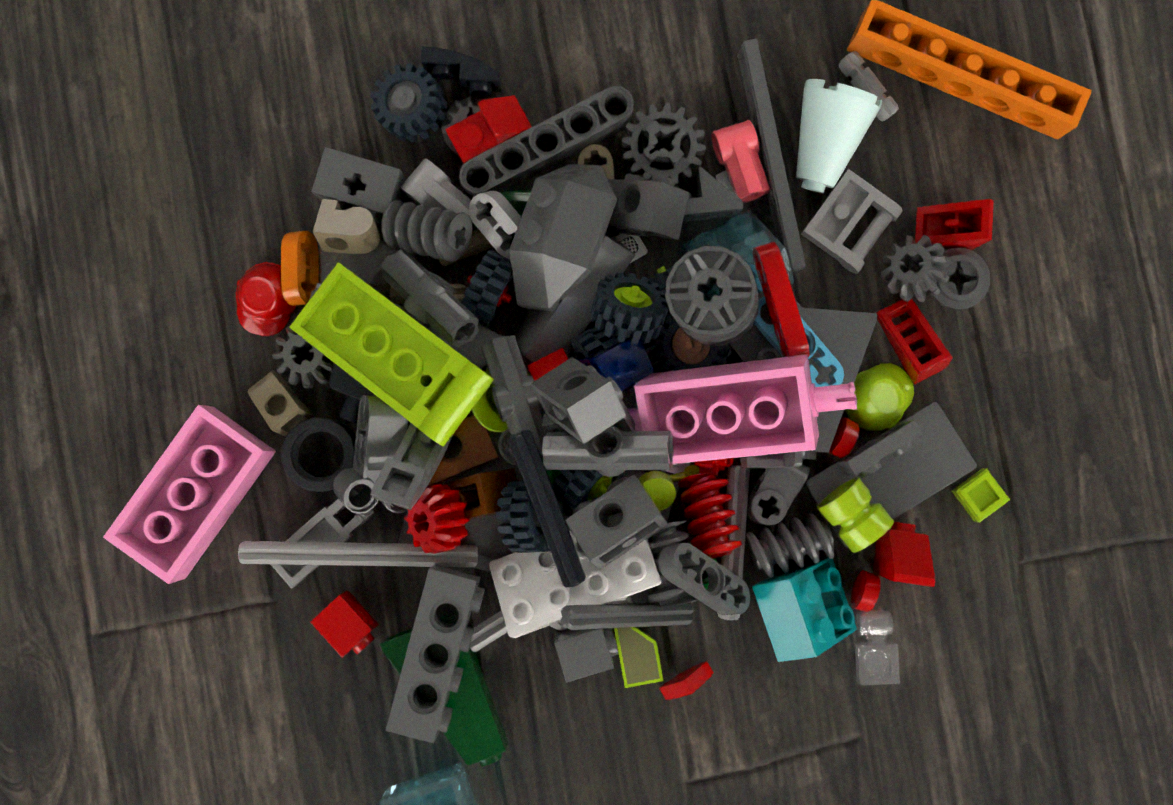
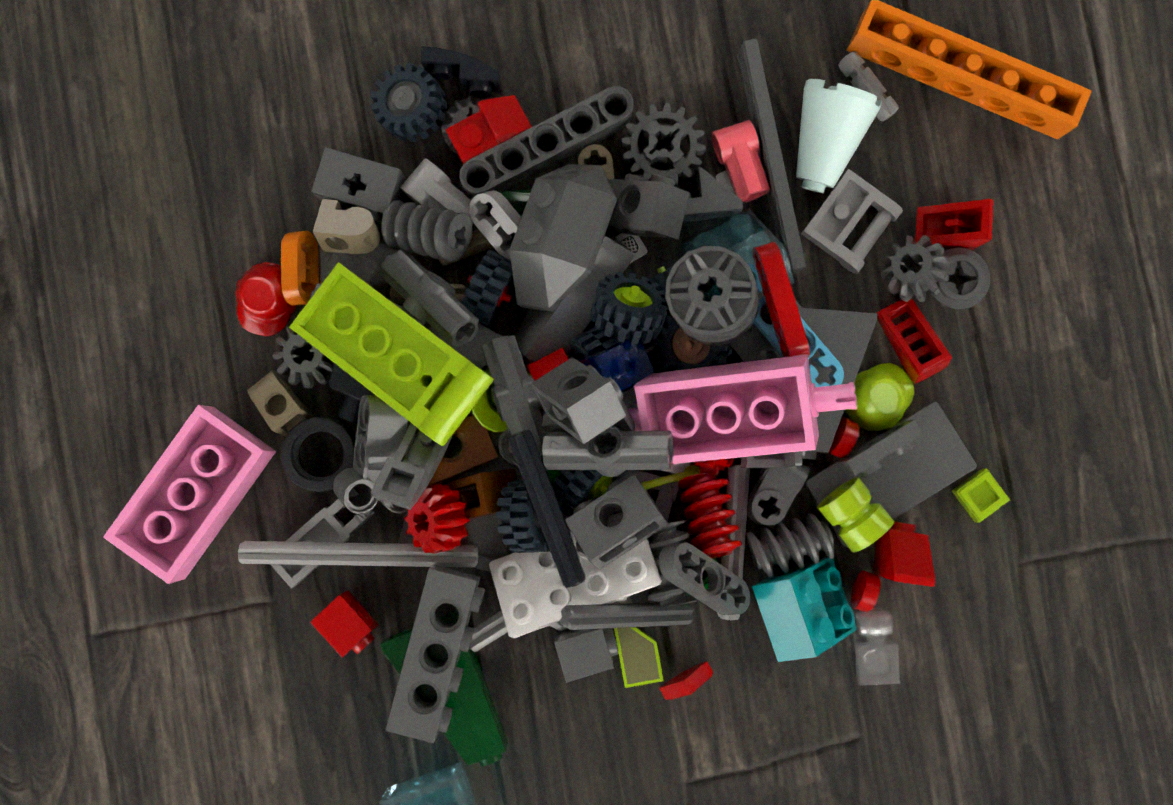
(659, 487): lime tile -> none

